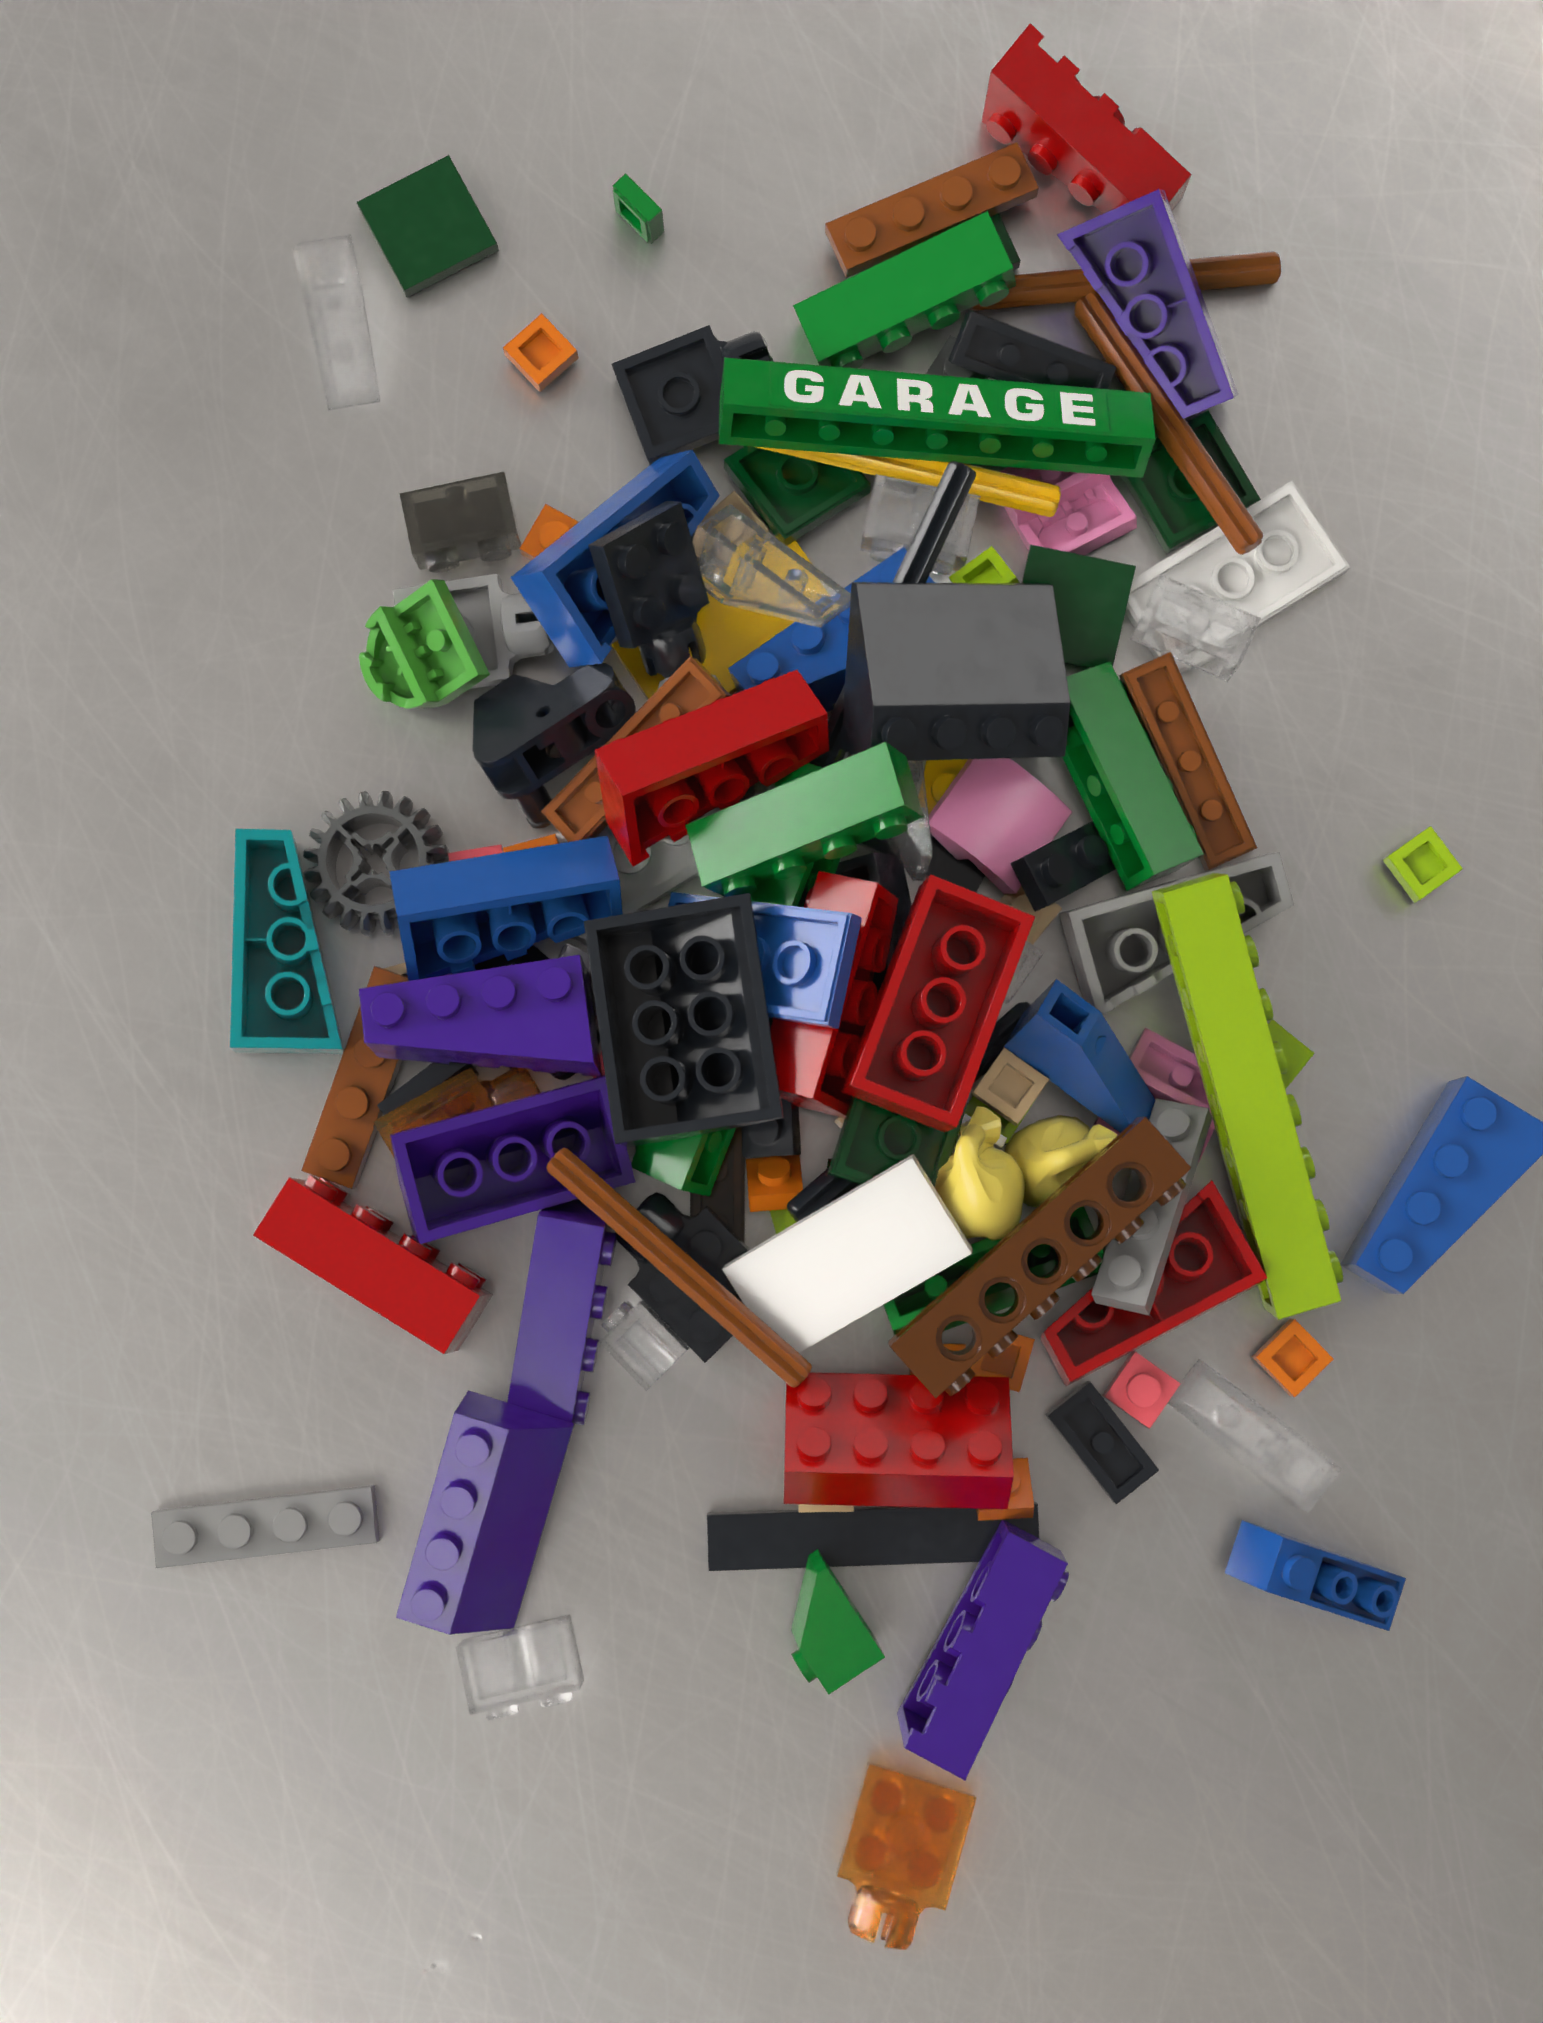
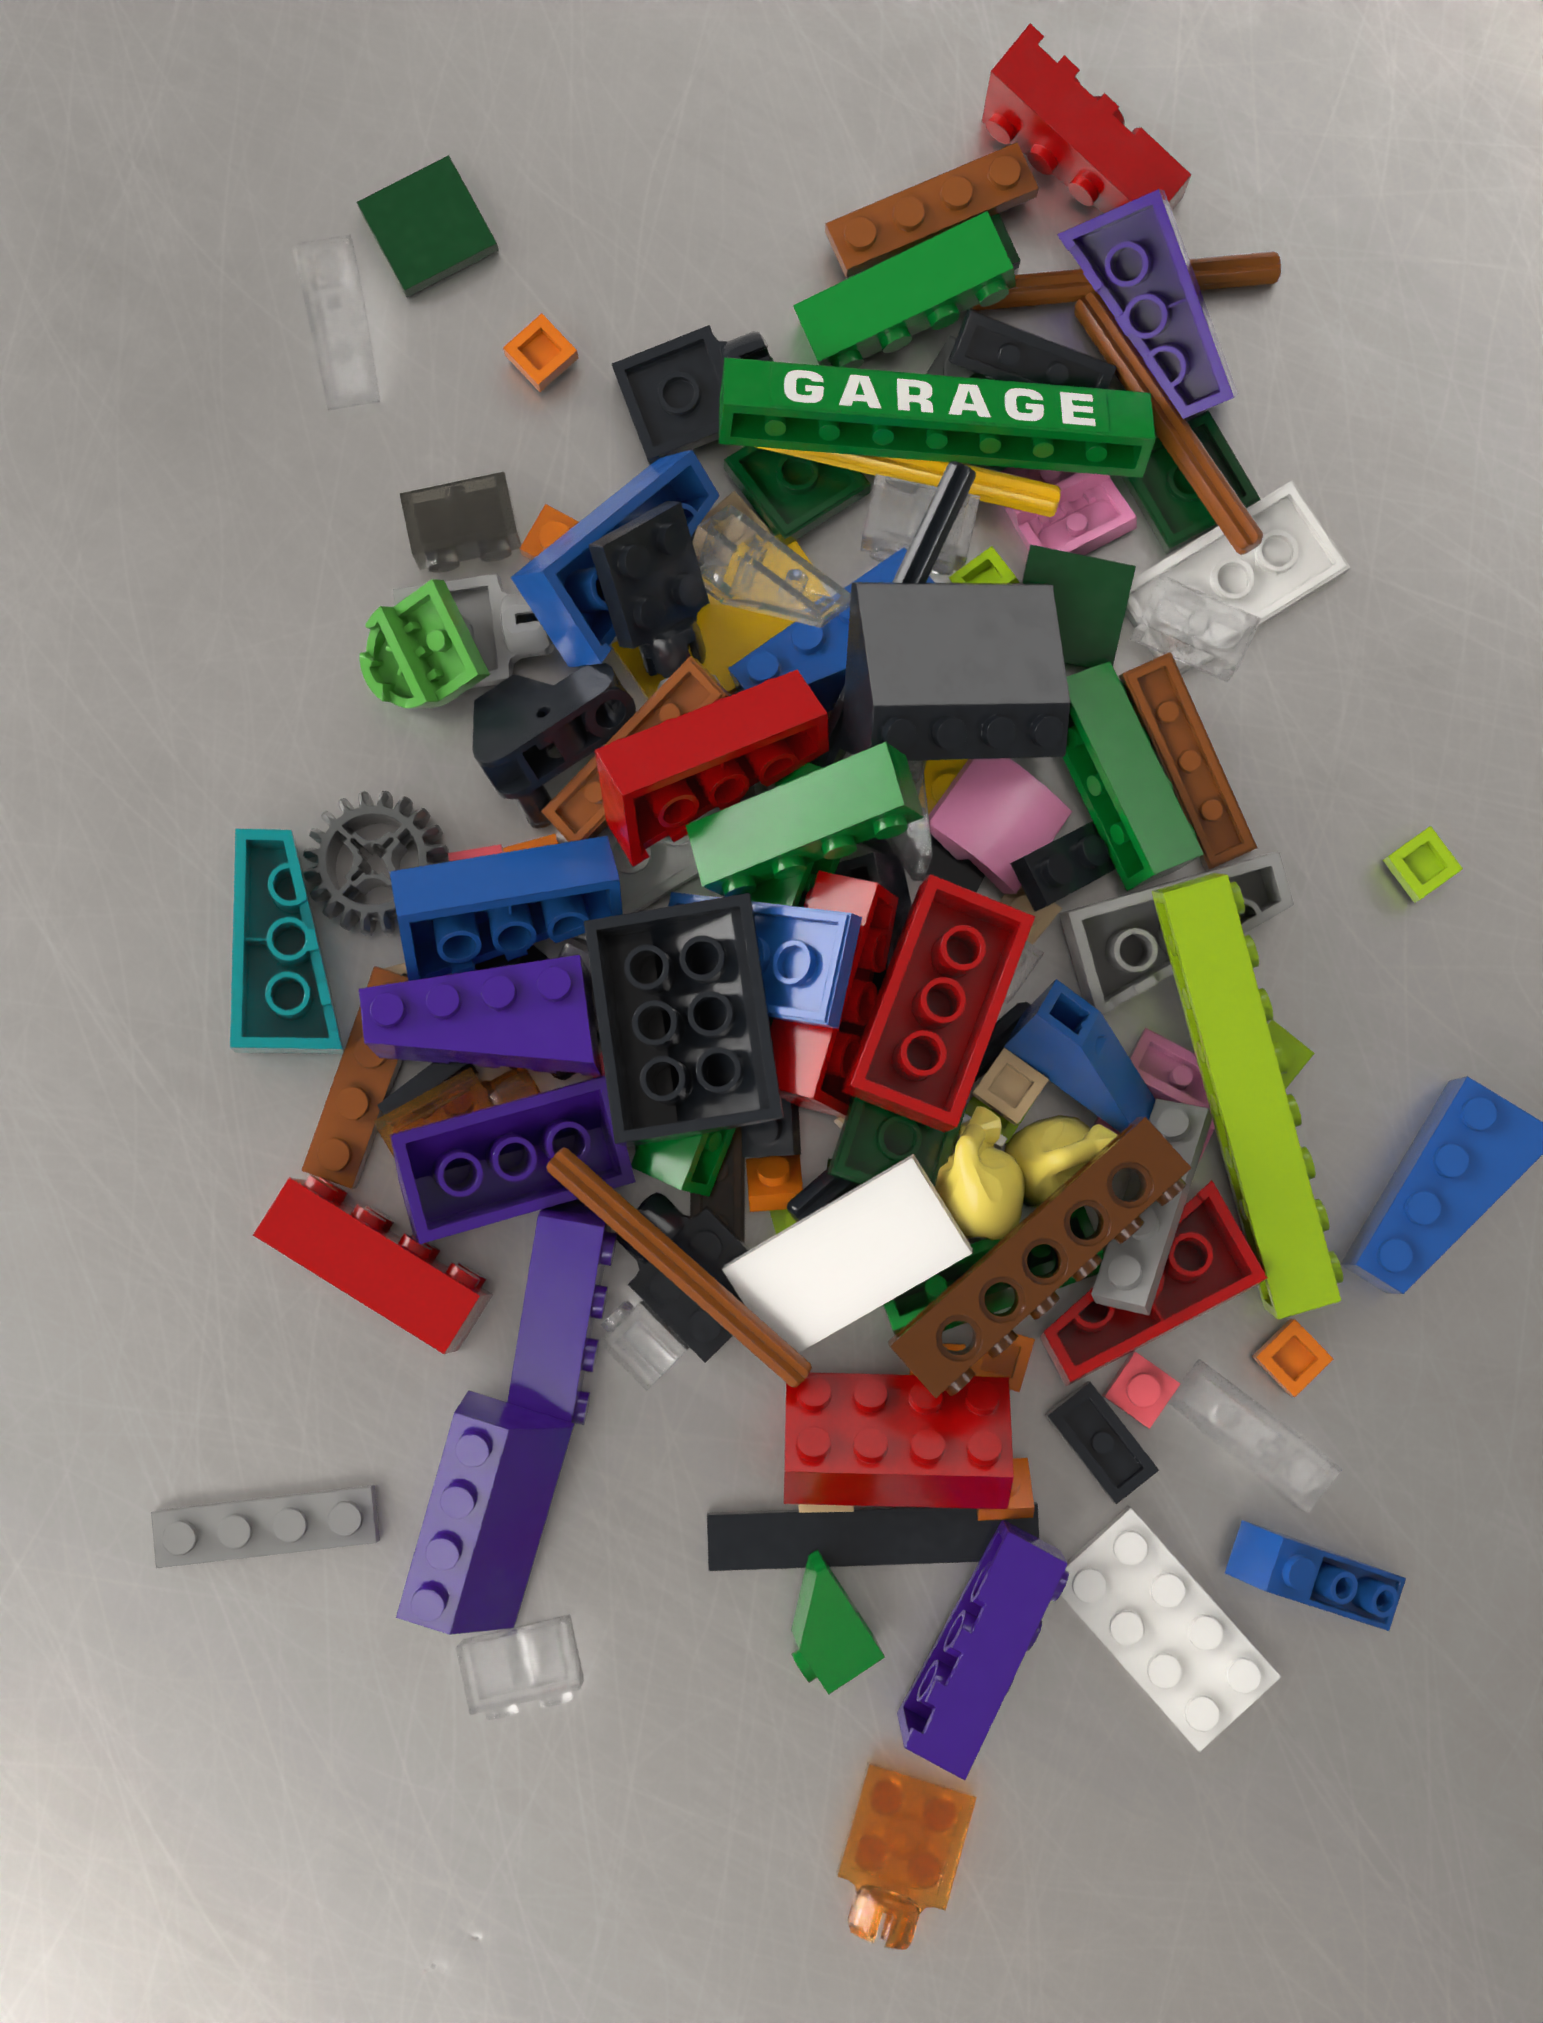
(638, 209): green tile -> none
(1165, 1629): none -> white plate

